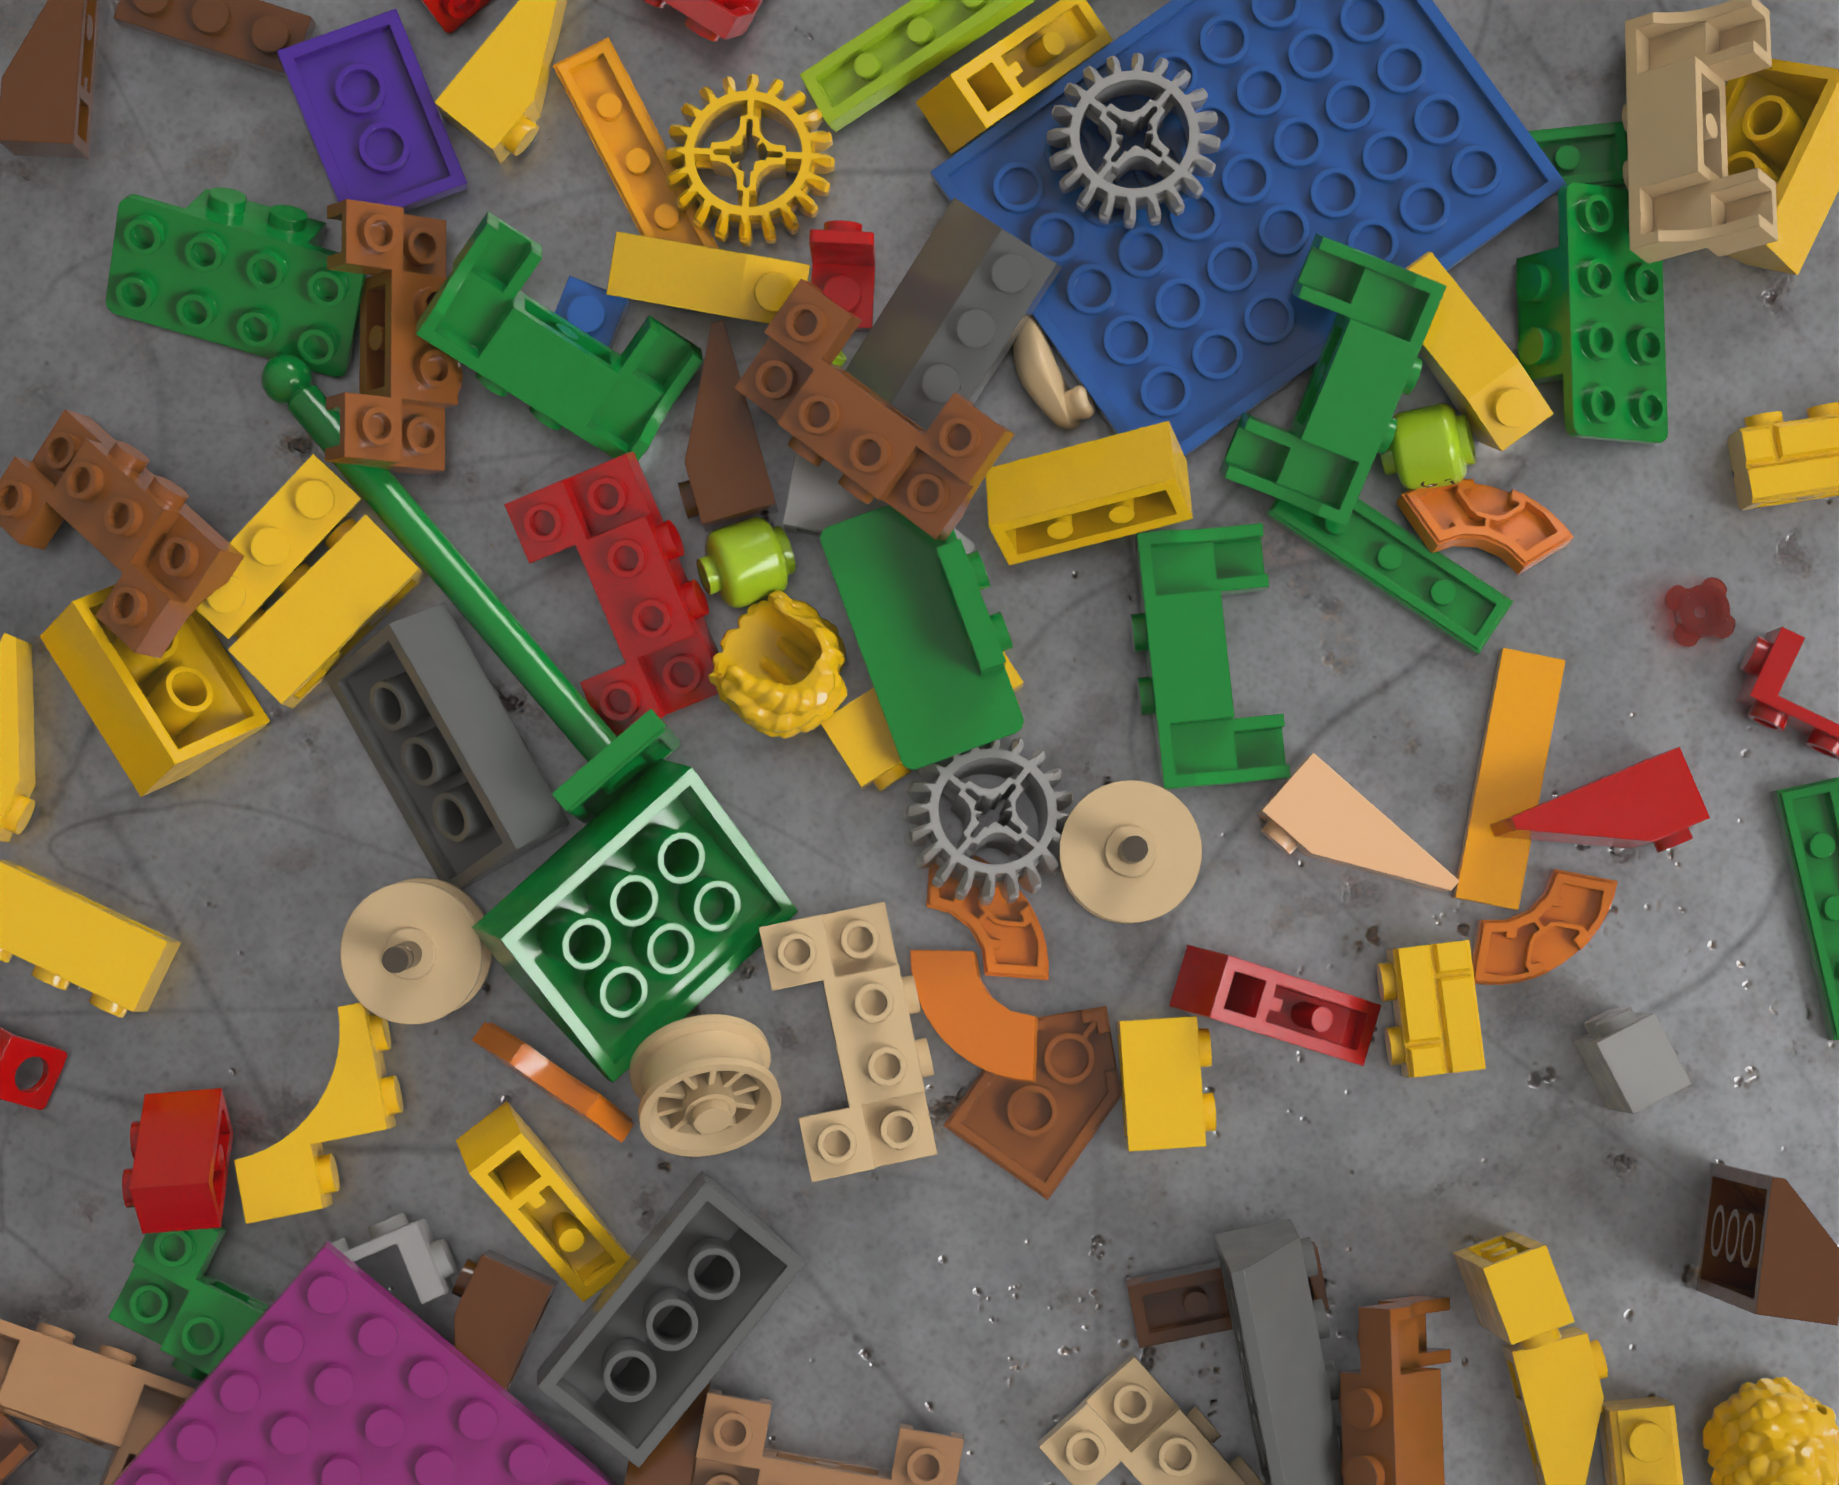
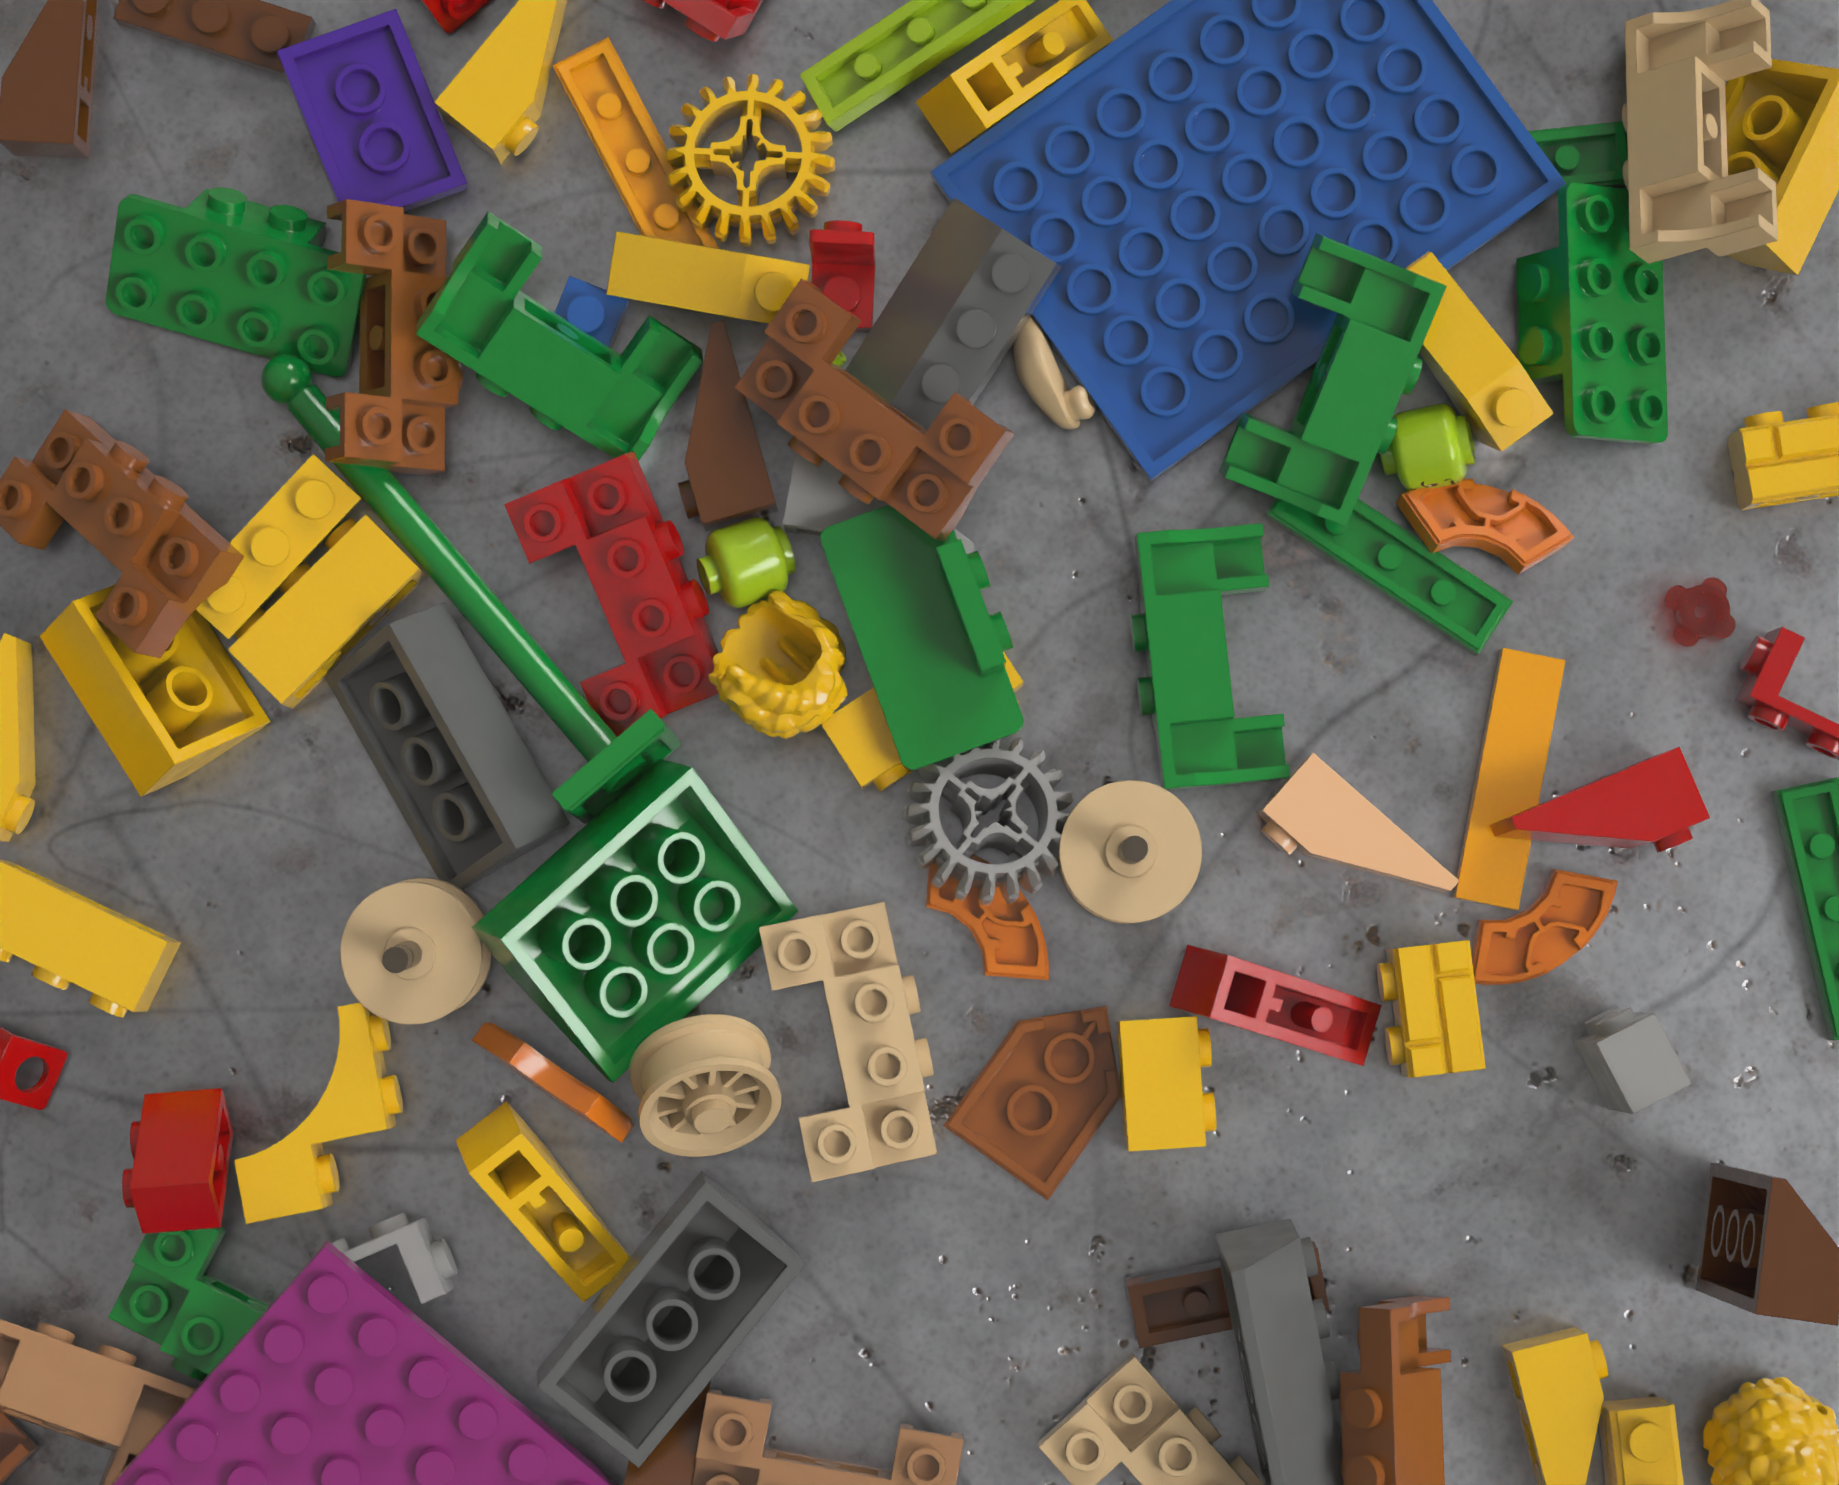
(499, 1313): reddish brown slope -> none
(969, 1016): orange tile -> none
(1088, 493): yellow brick -> none
(1167, 97): light grey gear -> none
(1515, 1289): yellow brick -> none

